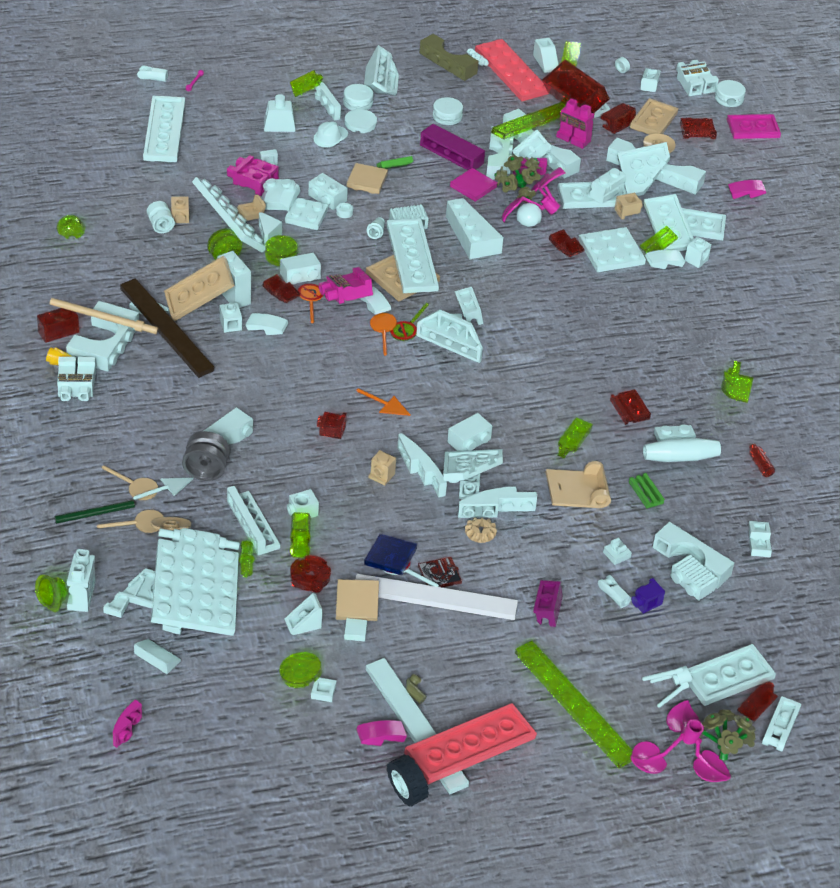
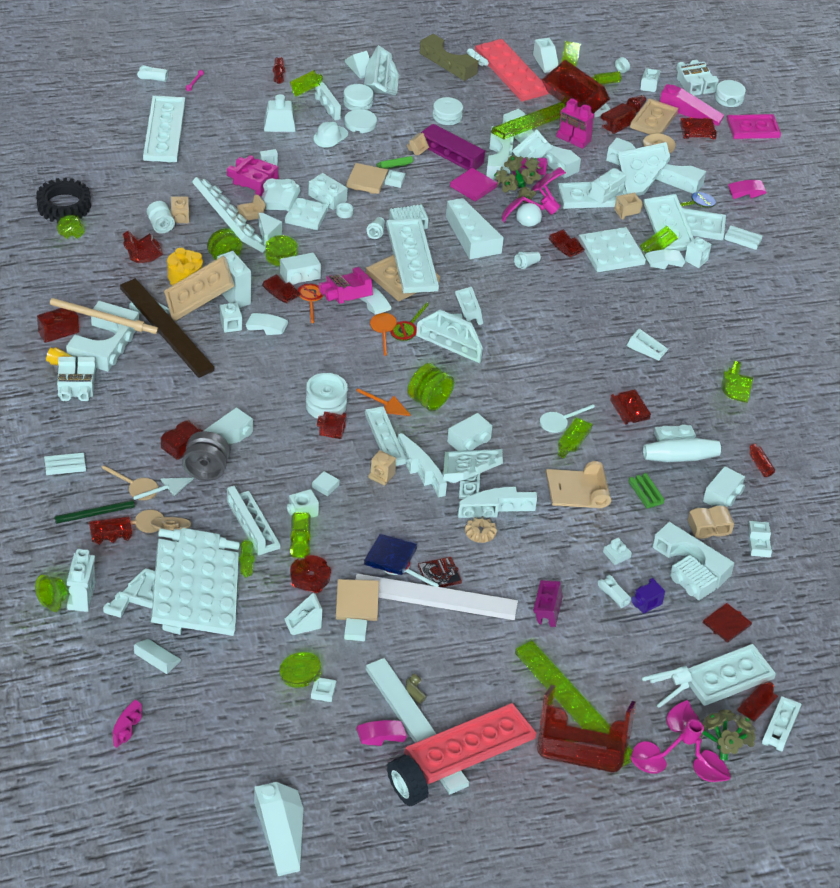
(63, 188): none -> black tyre
(65, 463): none -> light aqua tile
(110, 529): none -> clear red plate
(142, 250): none -> clear red brick
(176, 440): none -> clear red brick
(182, 264): none -> yellow brick
(279, 70): none -> clear red axle
(282, 823): none -> light aqua wedge
(325, 483): none -> light aqua tile
(326, 393): none -> light aqua wheel
(358, 63): none -> light aqua slope
(385, 434): none -> light aqua plate
(395, 178): none -> light aqua tile
(418, 144): none -> tan tile
(430, 386): none -> clear neon green wheel
(526, 259): none -> light aqua cone
(556, 422): none -> light aqua piece
(581, 745): none -> clear red windscreen
(608, 78): none -> clear neon green cylinder
(636, 102): none -> clear red cone
(642, 342): none -> light aqua slope
(689, 104): none -> dark pink wedge
(701, 199): none -> piece
(710, 522): none -> tan brick
(724, 488): none -> light aqua brick
(727, 622): none -> clear red piece
(743, 237): none -> light aqua tile

